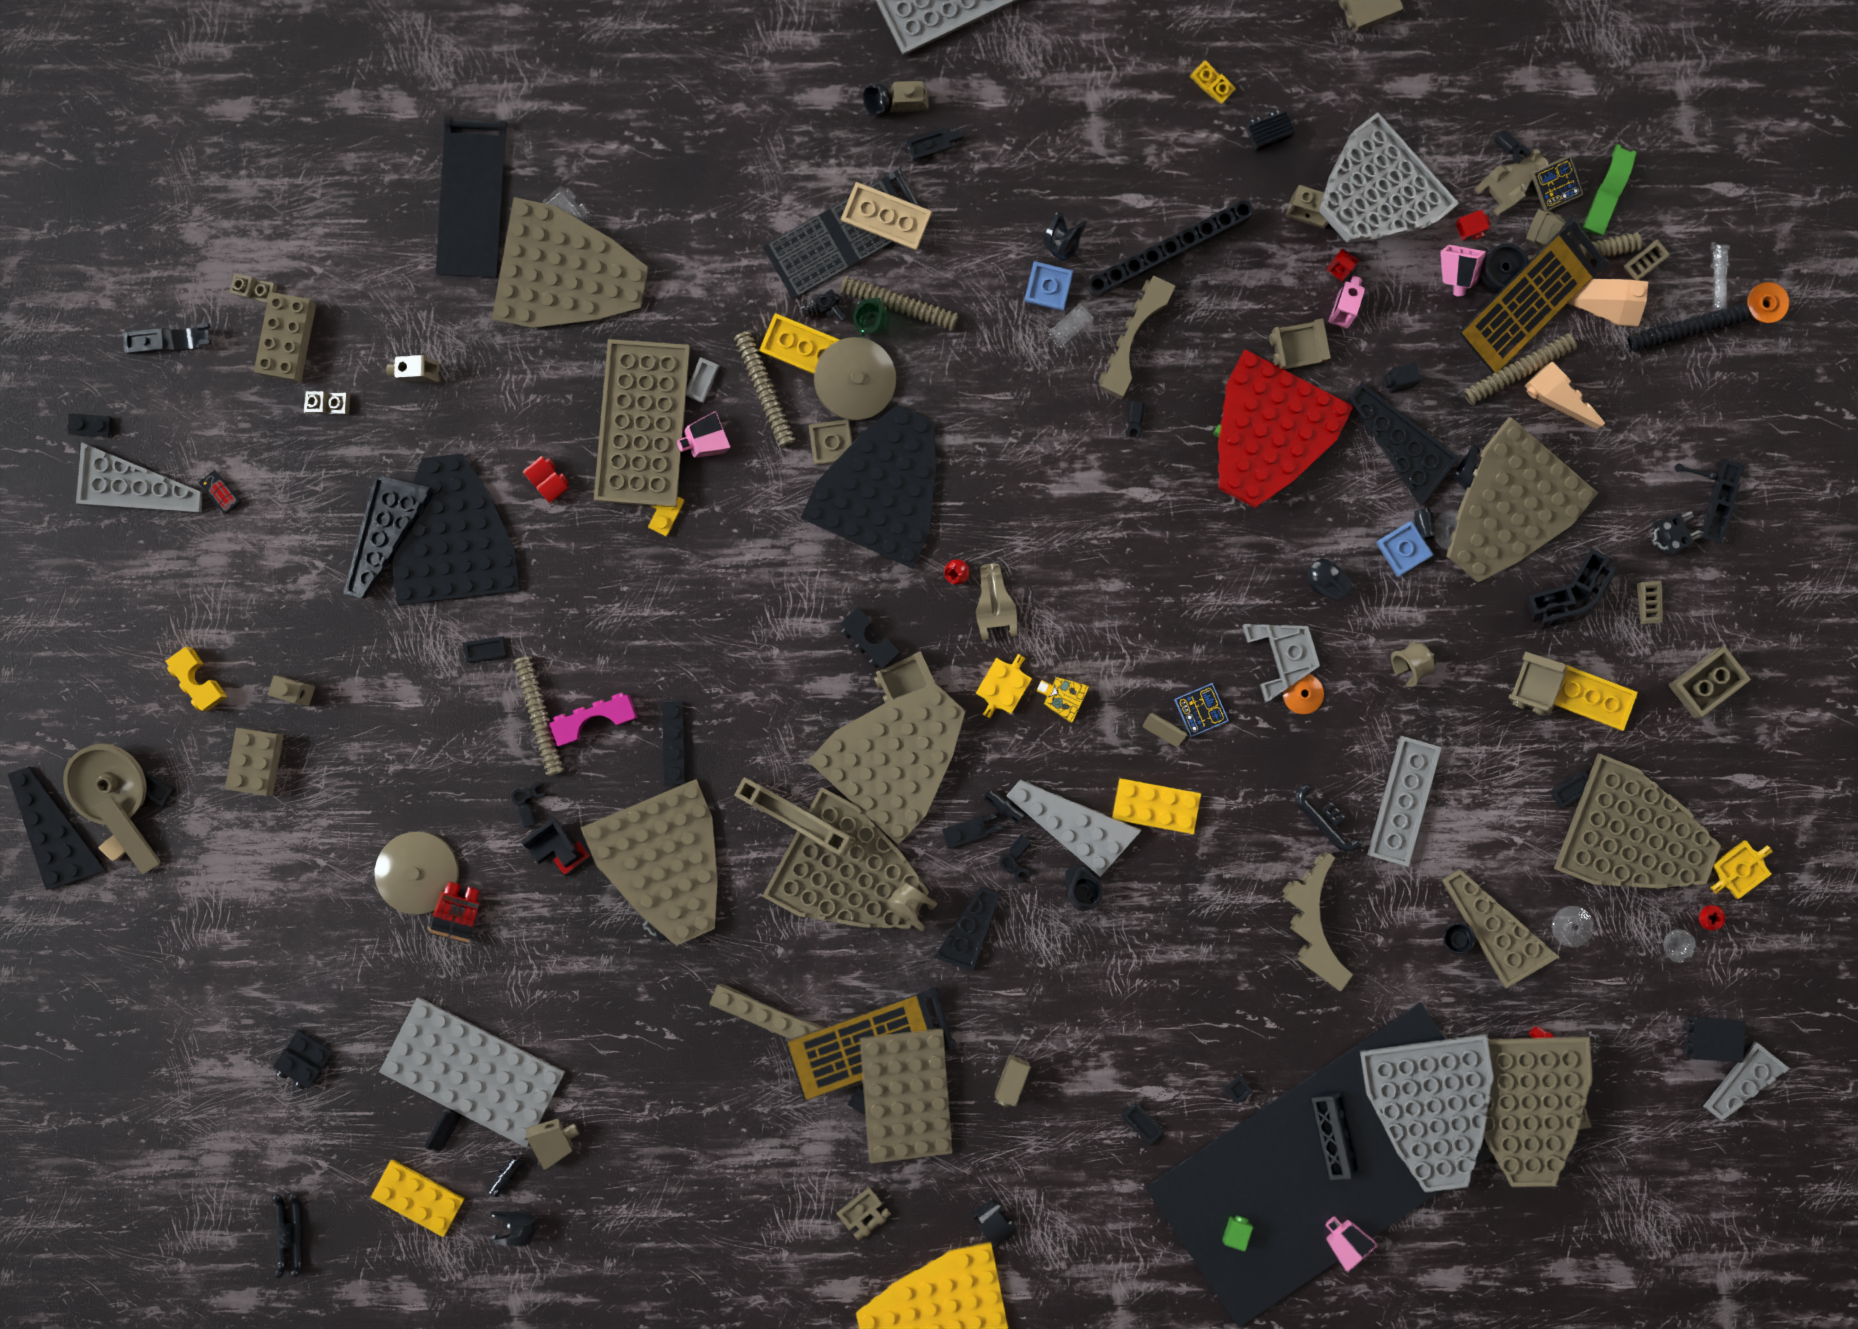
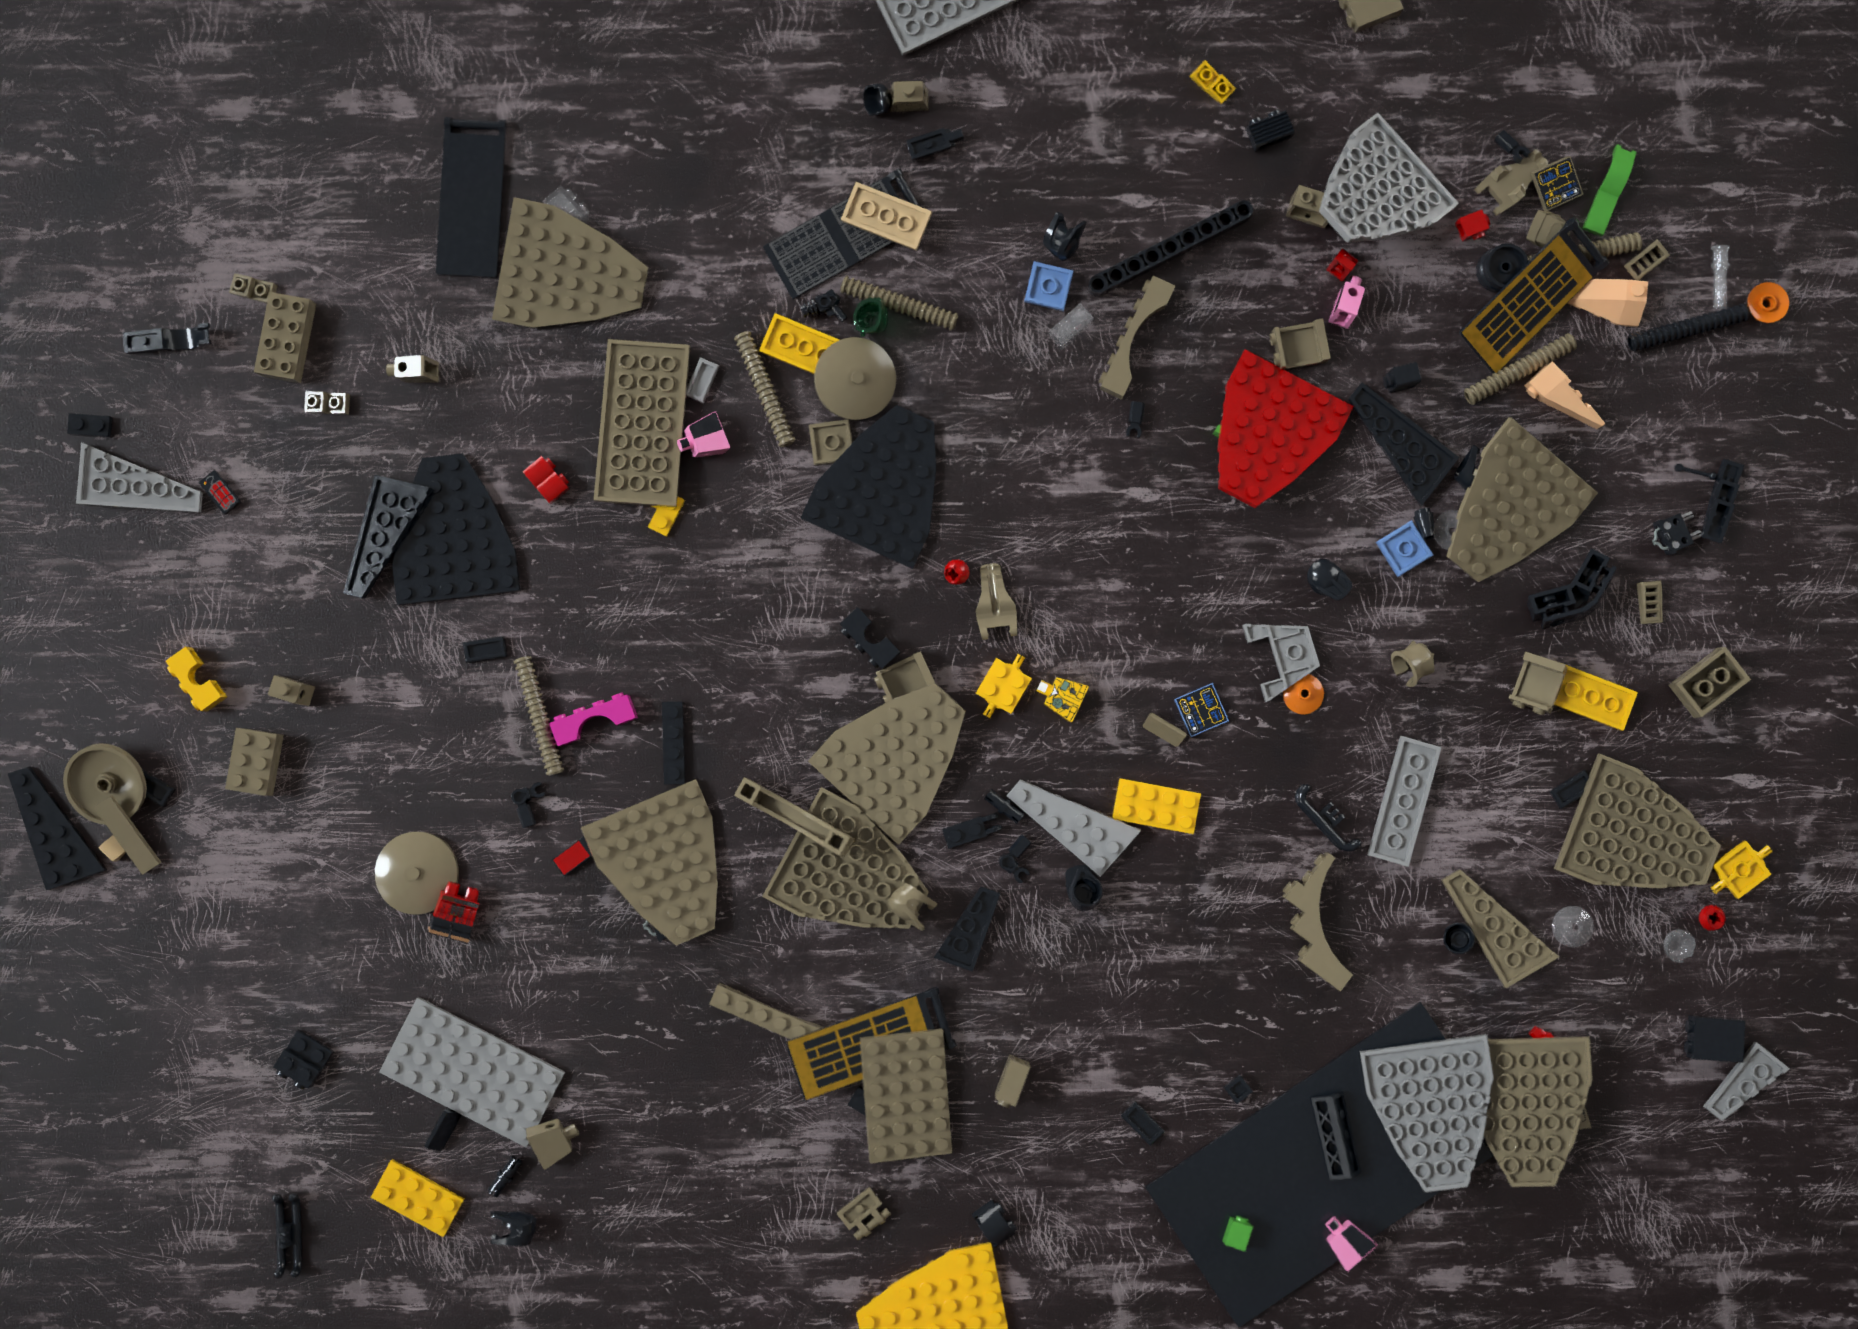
(552, 839): black panel -> none
(1461, 267): bright pink torso -> none

